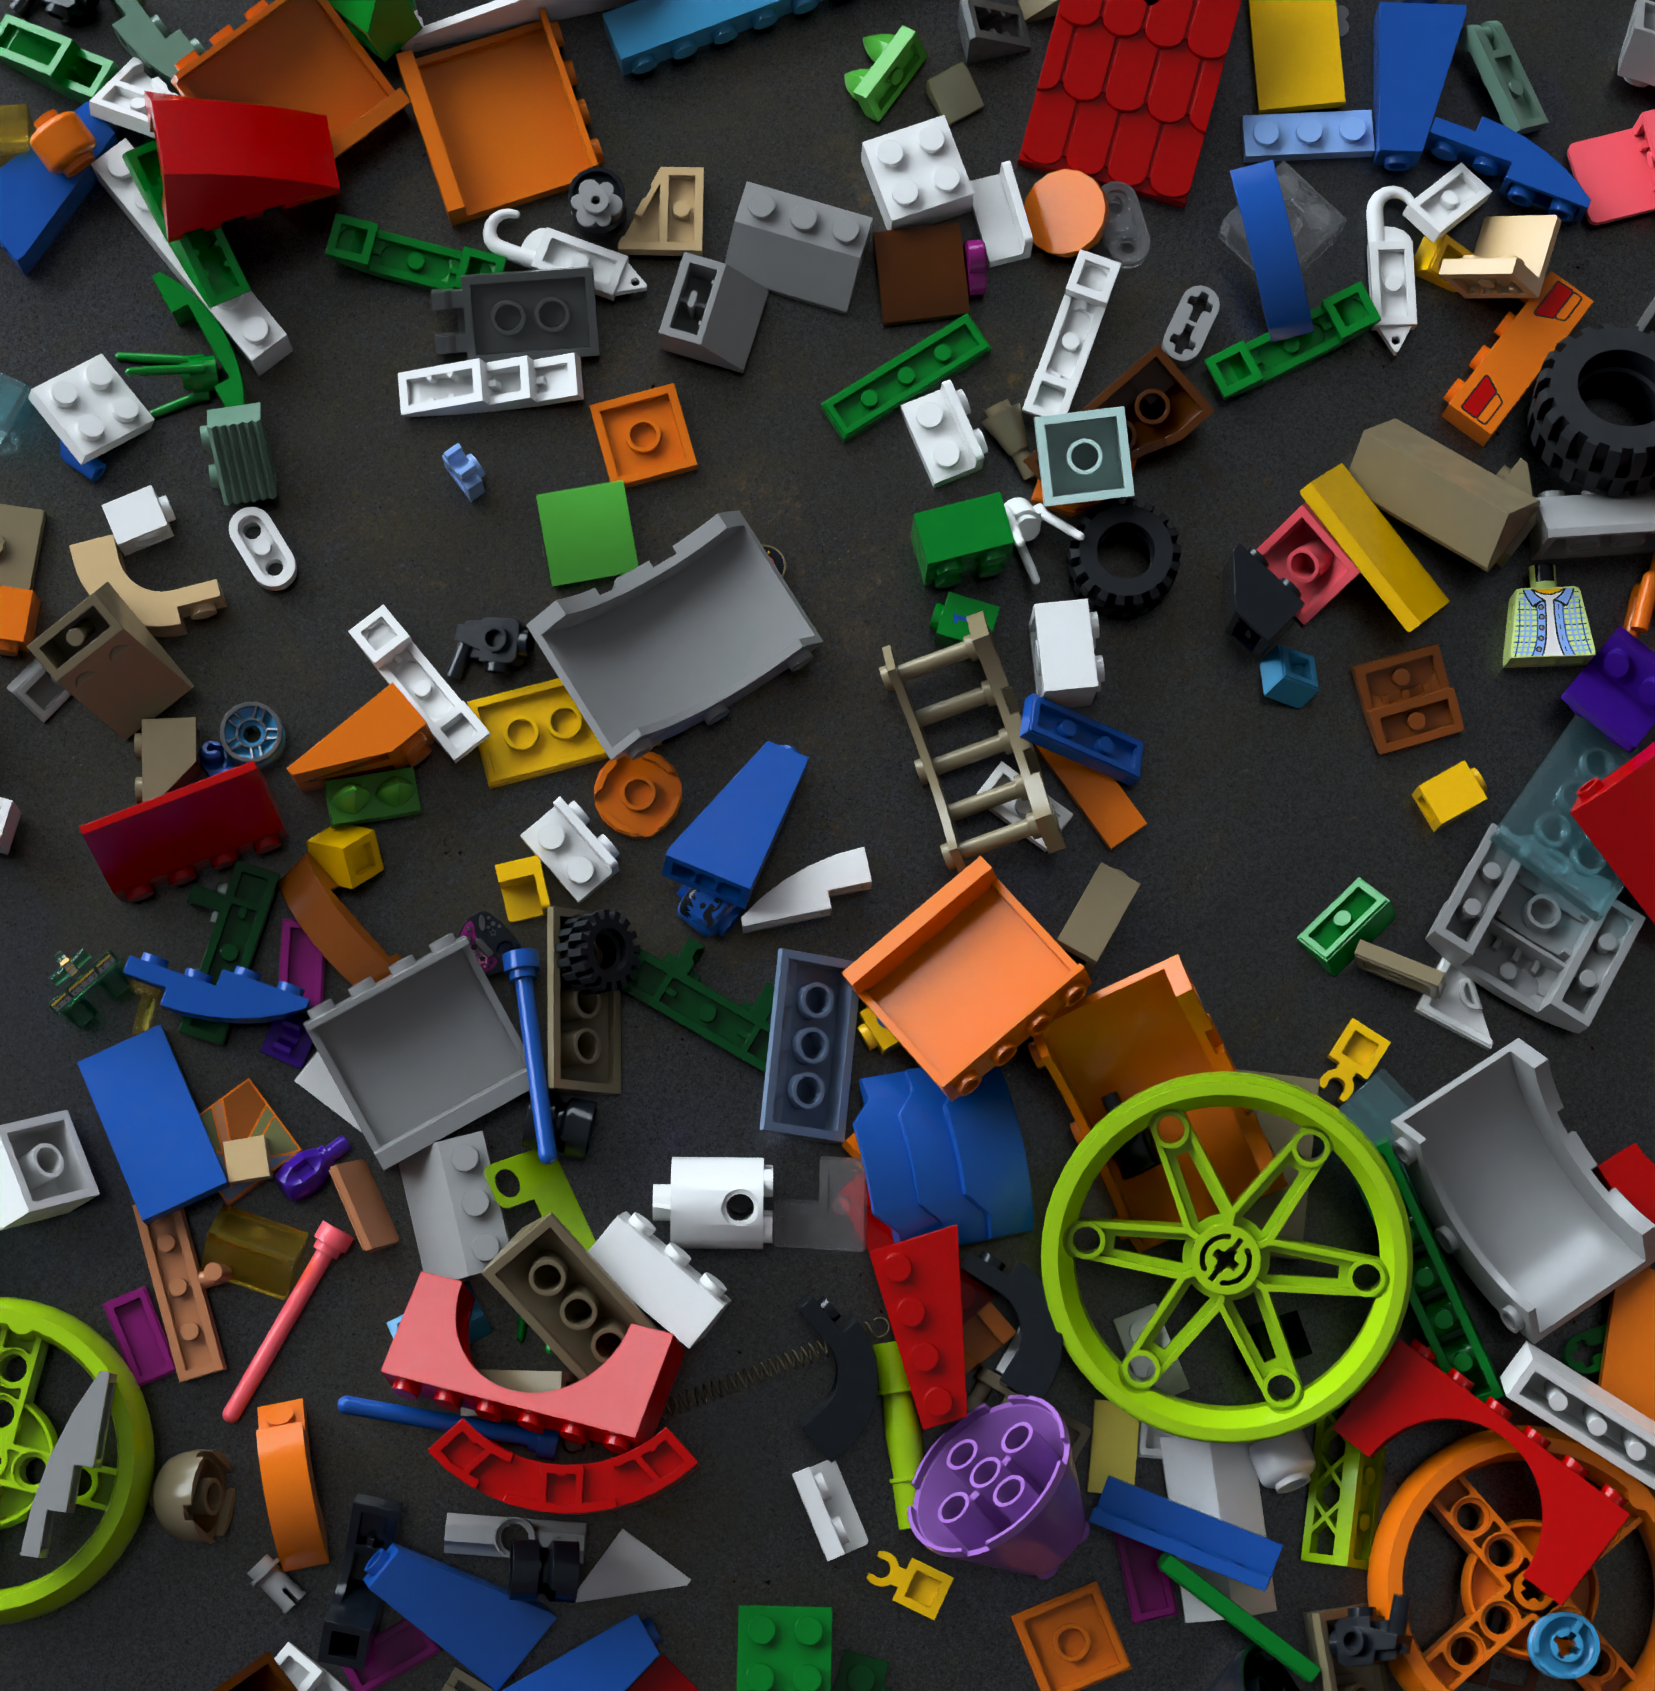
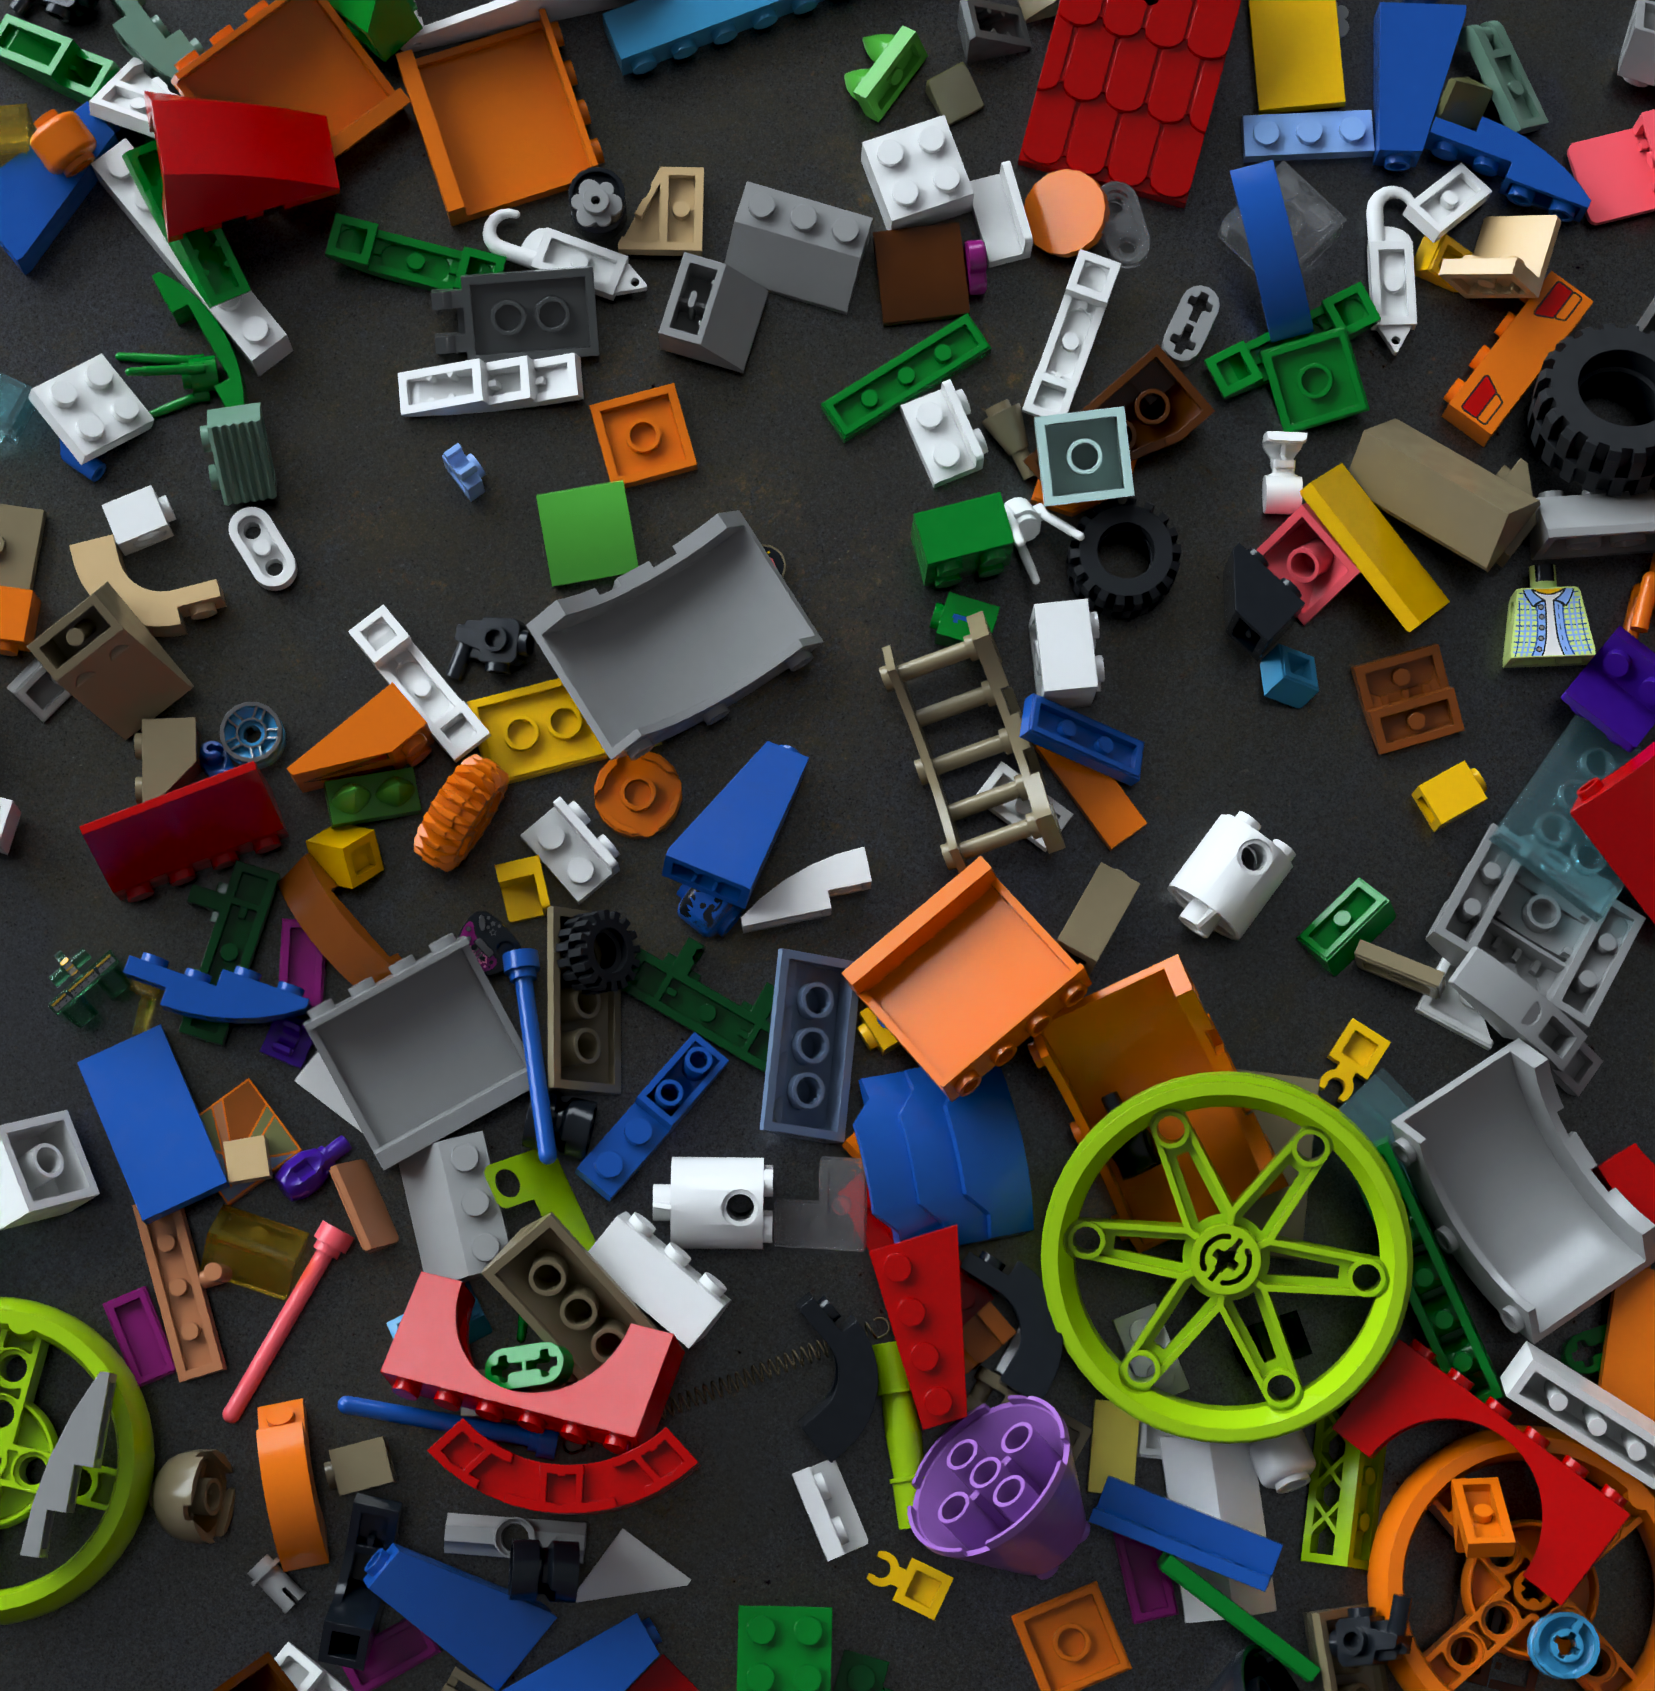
(360, 1467): none -> dark tan brick
(461, 812): none -> orange gear
(528, 1357): none -> beam
(652, 1117): none -> blue slope
(1216, 885): none -> white cylinder
(1282, 486): none -> white leg
(1315, 380): none -> green tile
(1463, 102): none -> olive slope
(1481, 1518): none -> orange slope
(1524, 1013): none -> light grey slope

